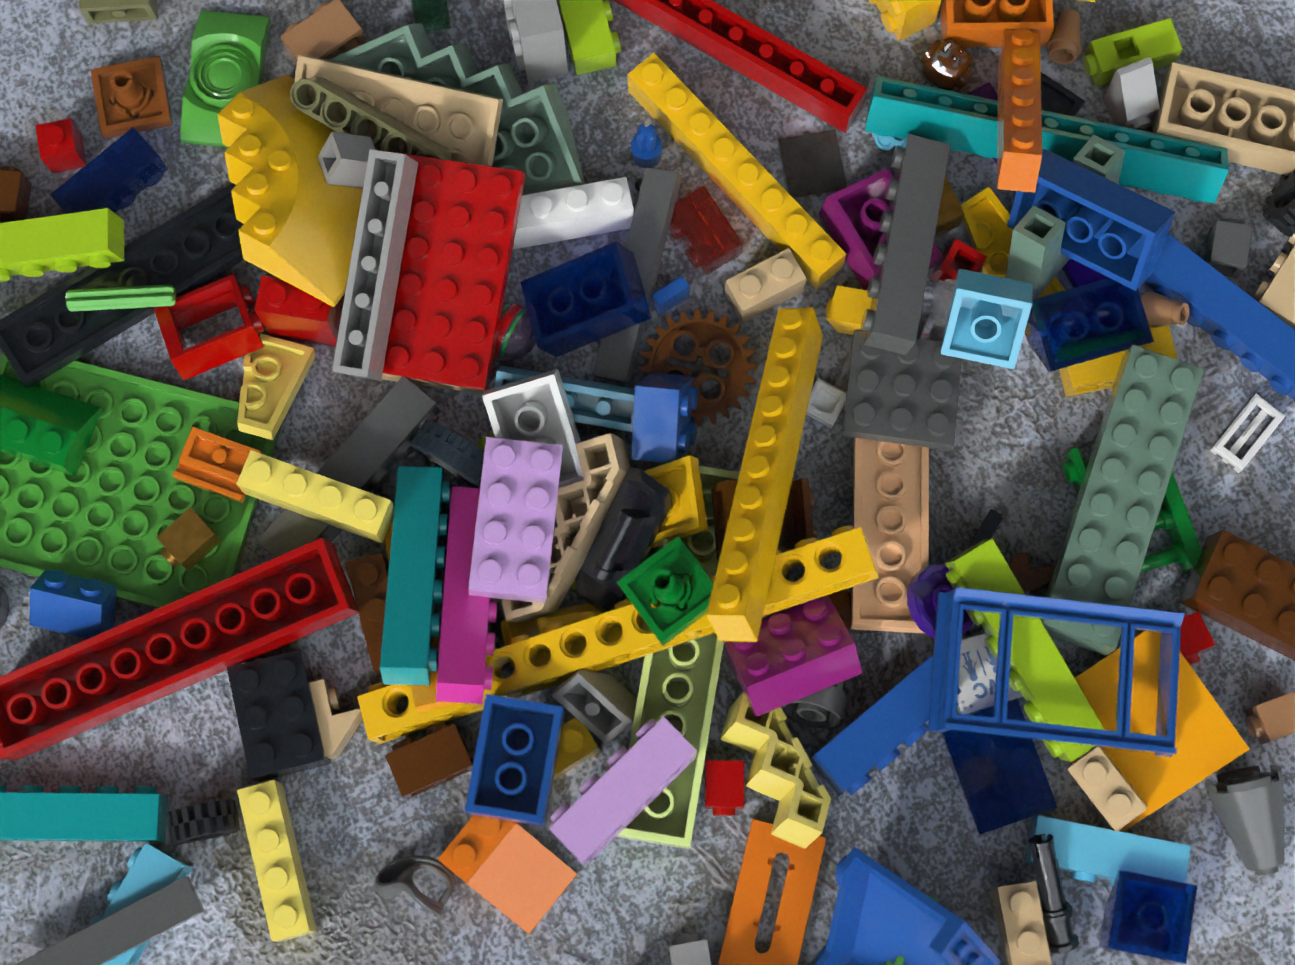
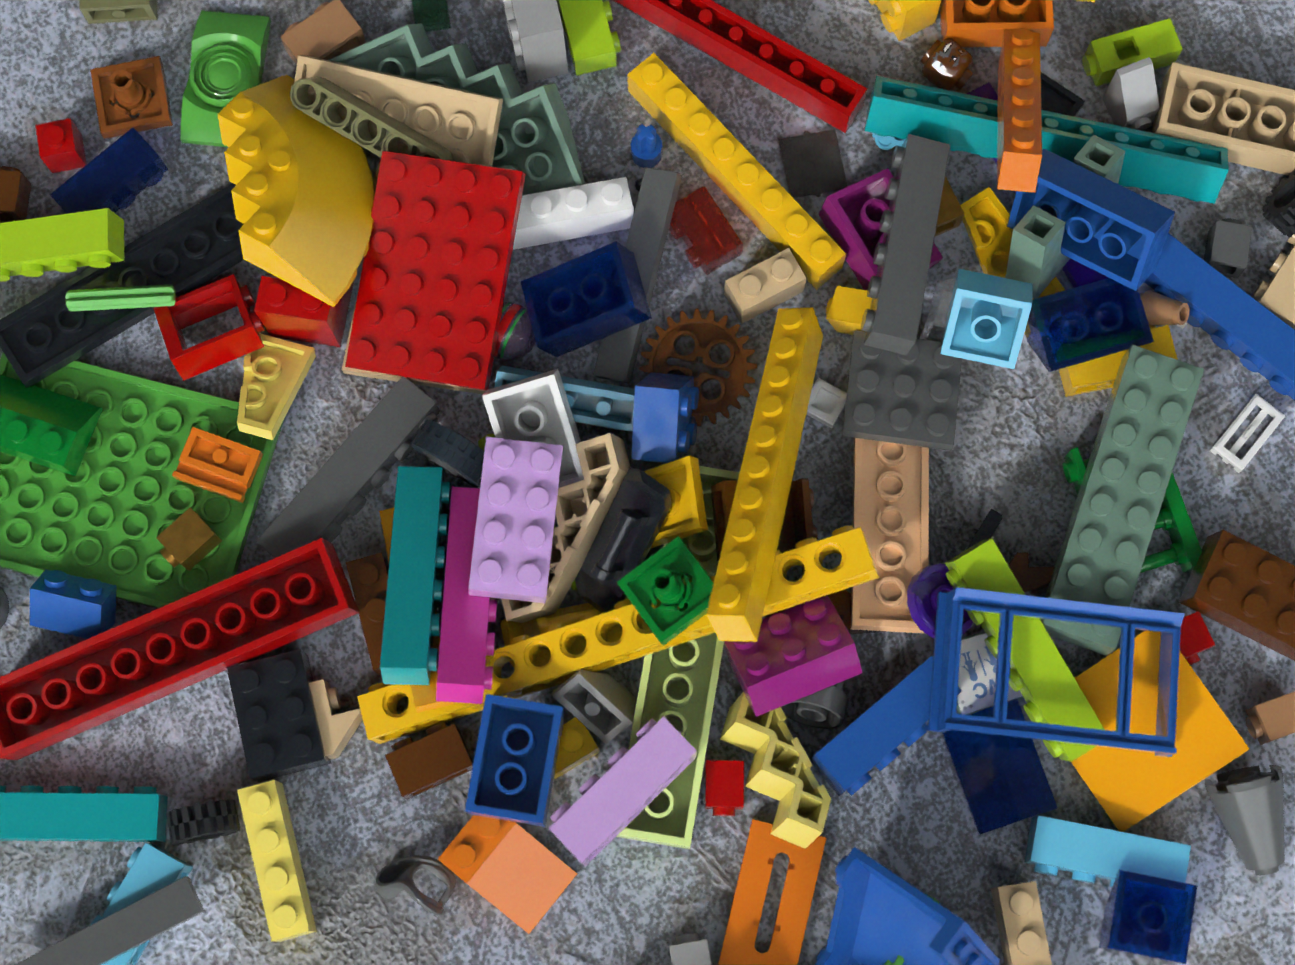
(316, 496): light yellow brick -> none
(345, 159): light grey brick -> none
(375, 265): light grey brick -> none
(670, 295): blue tile -> none
(957, 256): red brick -> none
(1054, 908): black pin -> none
(1065, 40): medium nougat cone -> none
(1107, 788): tan brick -> none

